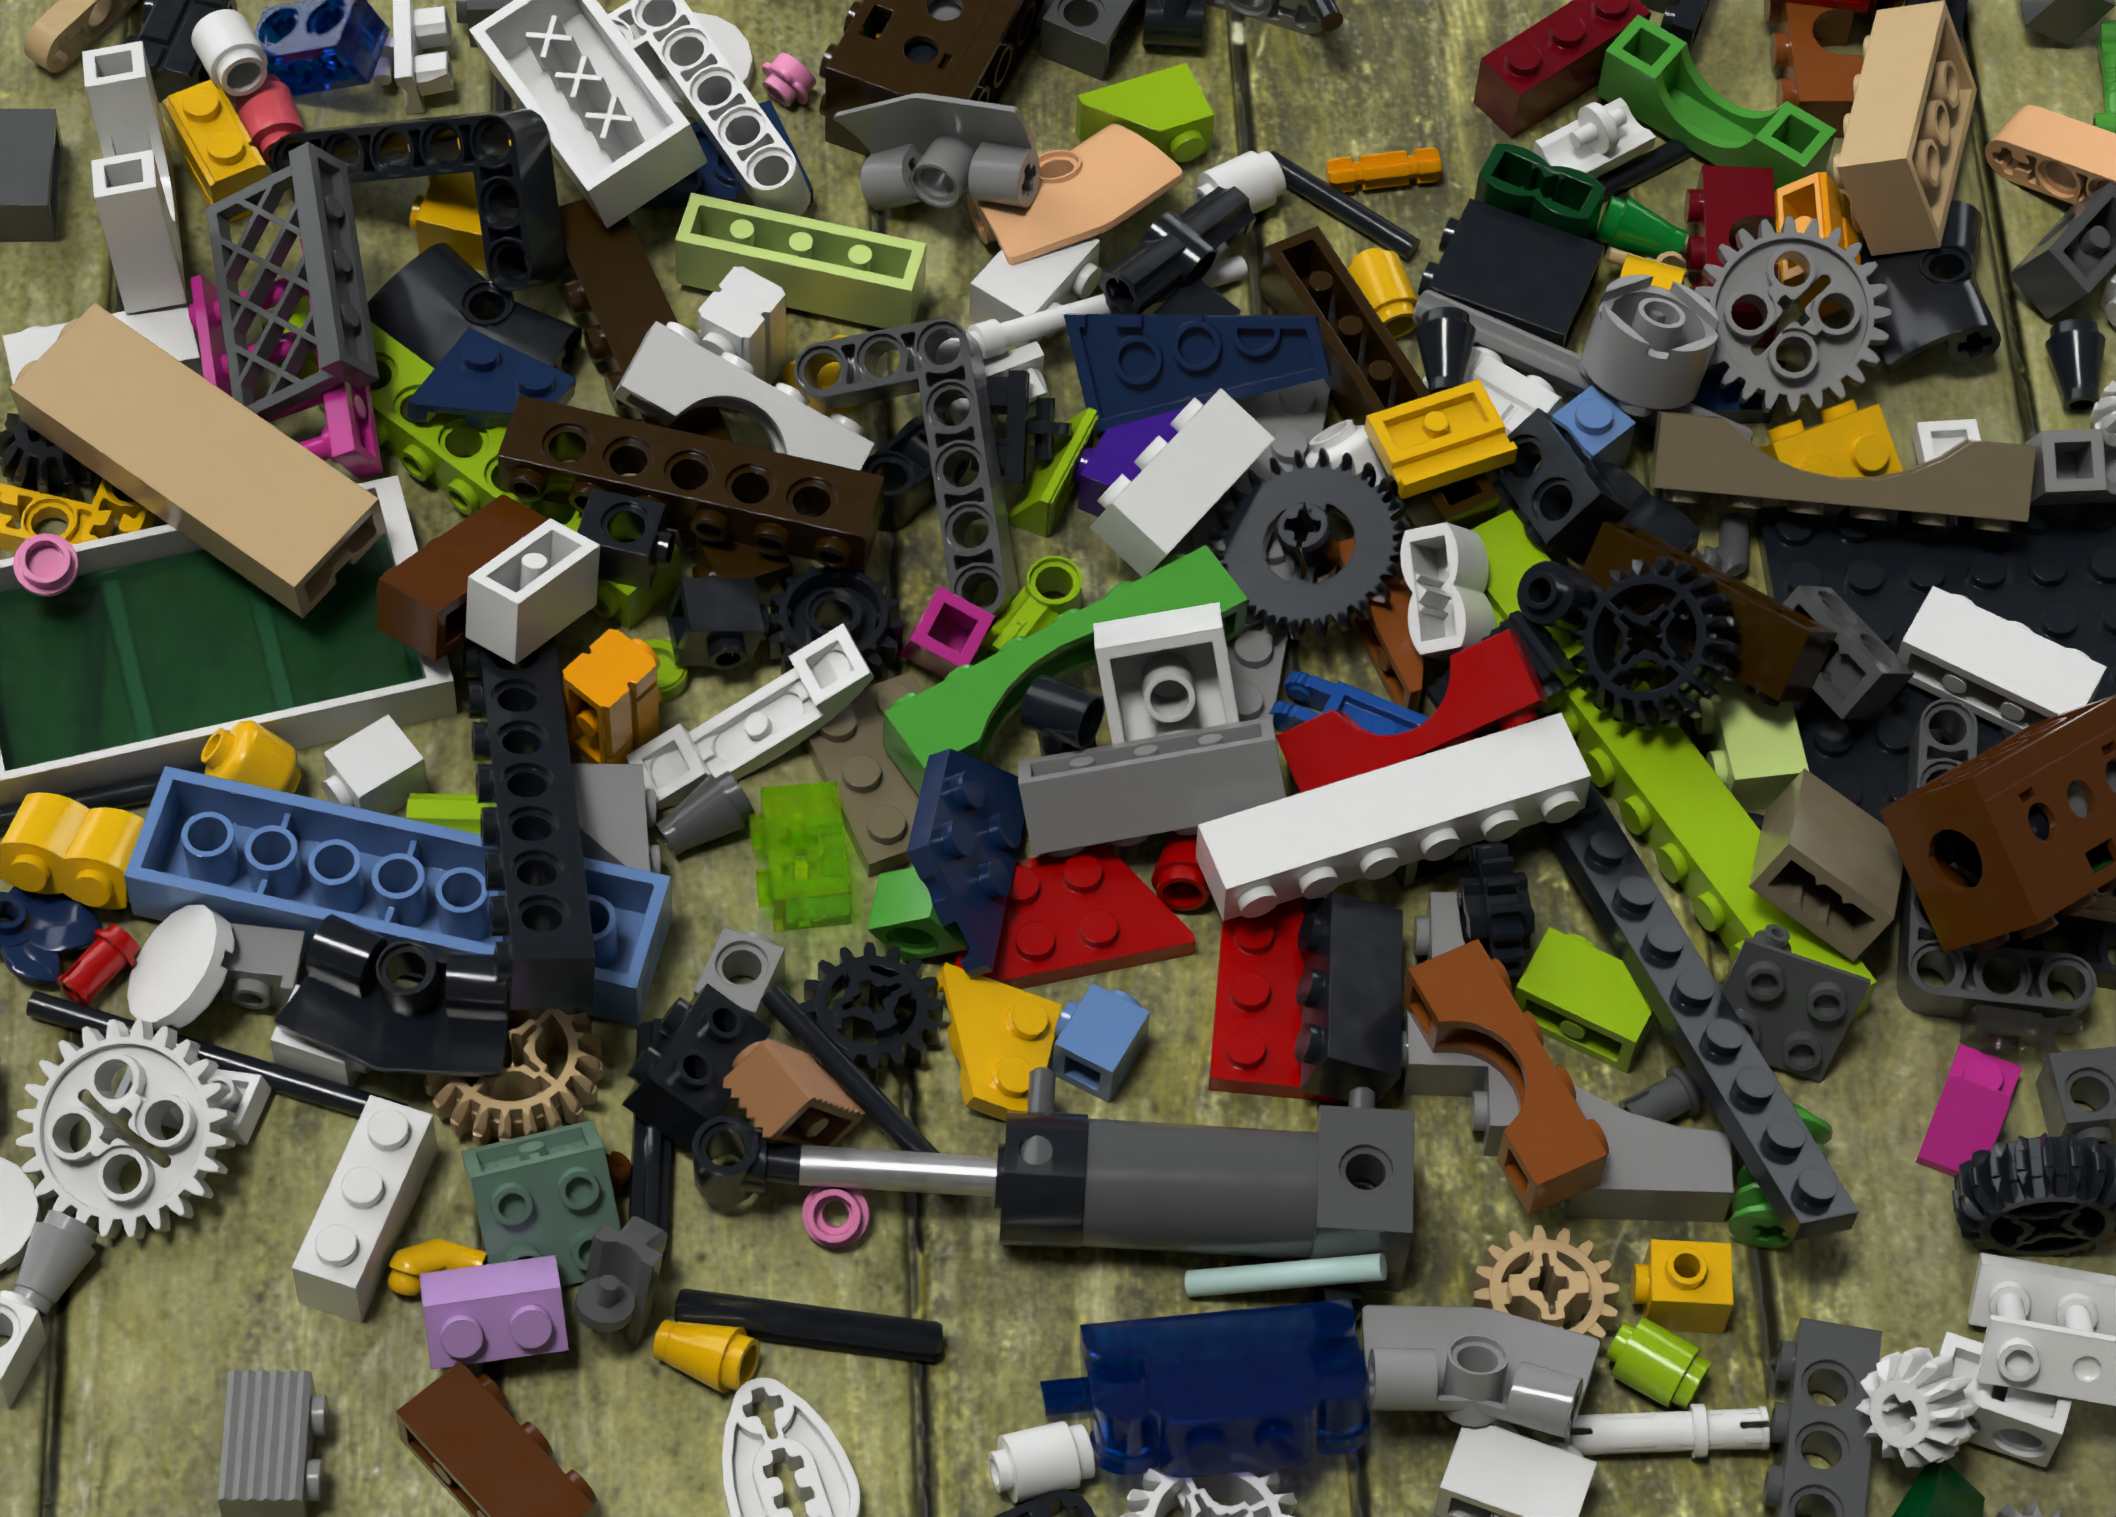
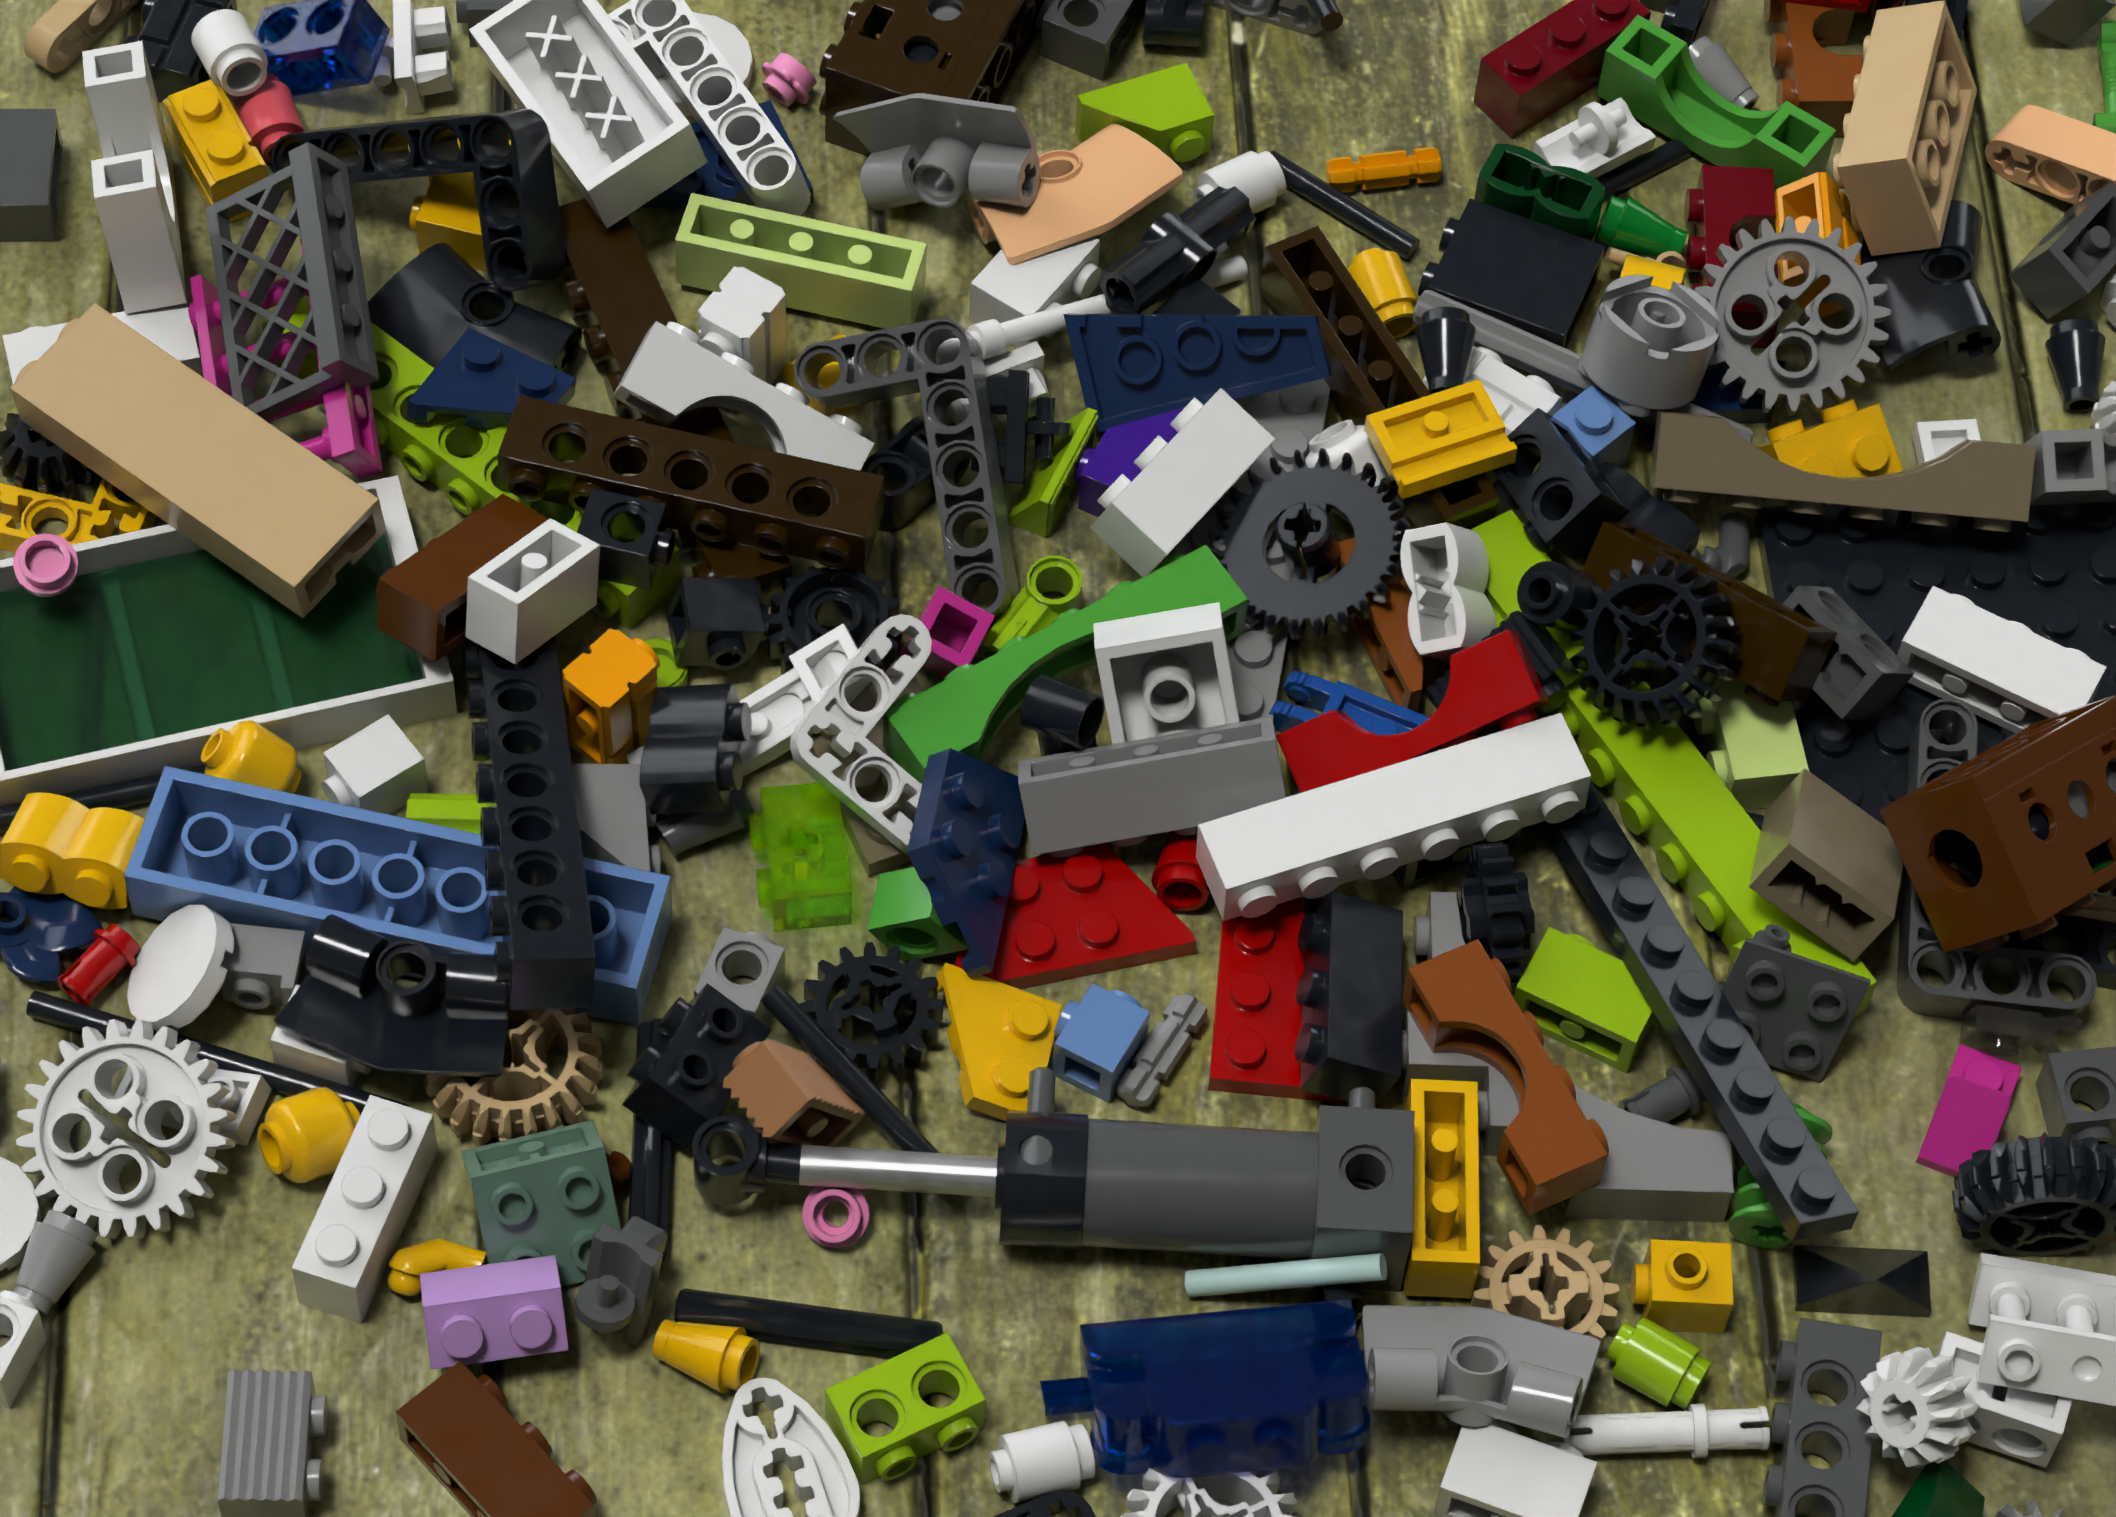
(307, 1134): none -> yellow head
(694, 749): none -> black brick
(853, 726): none -> white beam
(894, 1395): none -> lime brick
(1161, 1050): none -> light grey axle
(1446, 1189): none -> yellow brick
(1722, 72): none -> light grey cone
(1861, 1281): none -> black slope

